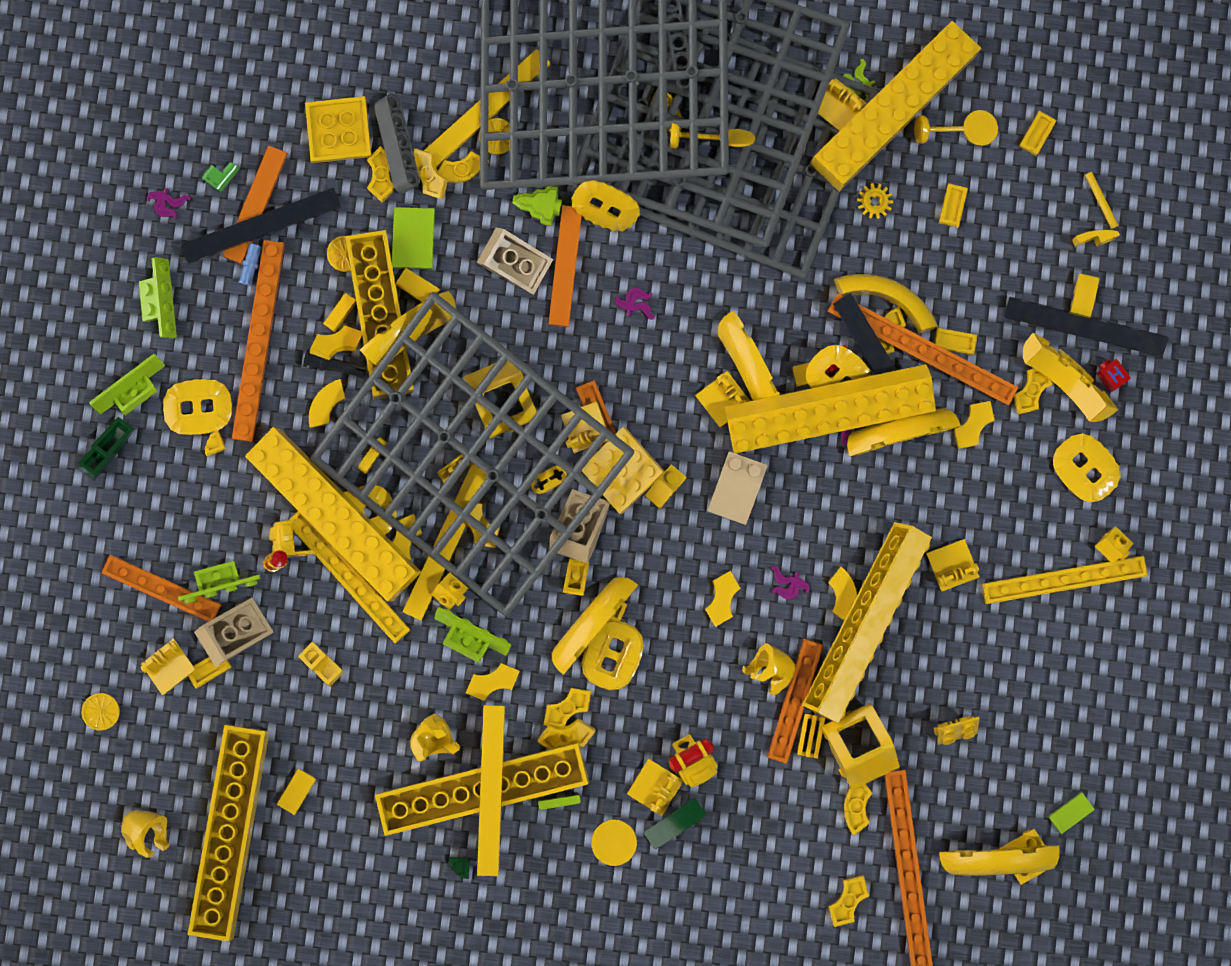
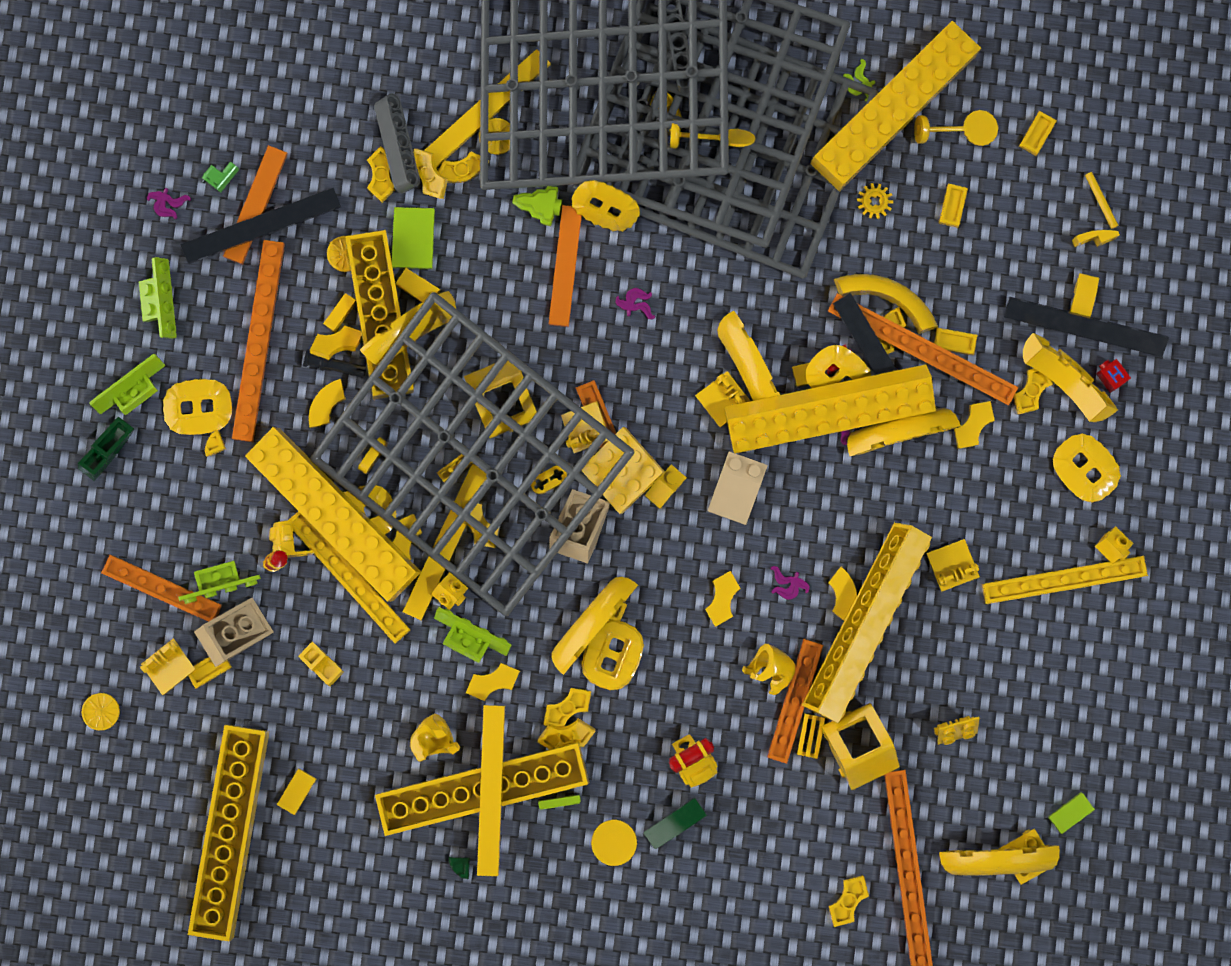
(137, 824): yellow piece -> none
(250, 264): medium blue pin -> none
(338, 129): yellow plate -> none
(514, 260): tan slope -> none
(576, 577): yellow slope -> none
(655, 787): yellow hinge -> none
(840, 104): yellow hinge -> none
(855, 808): yellow tile -> none

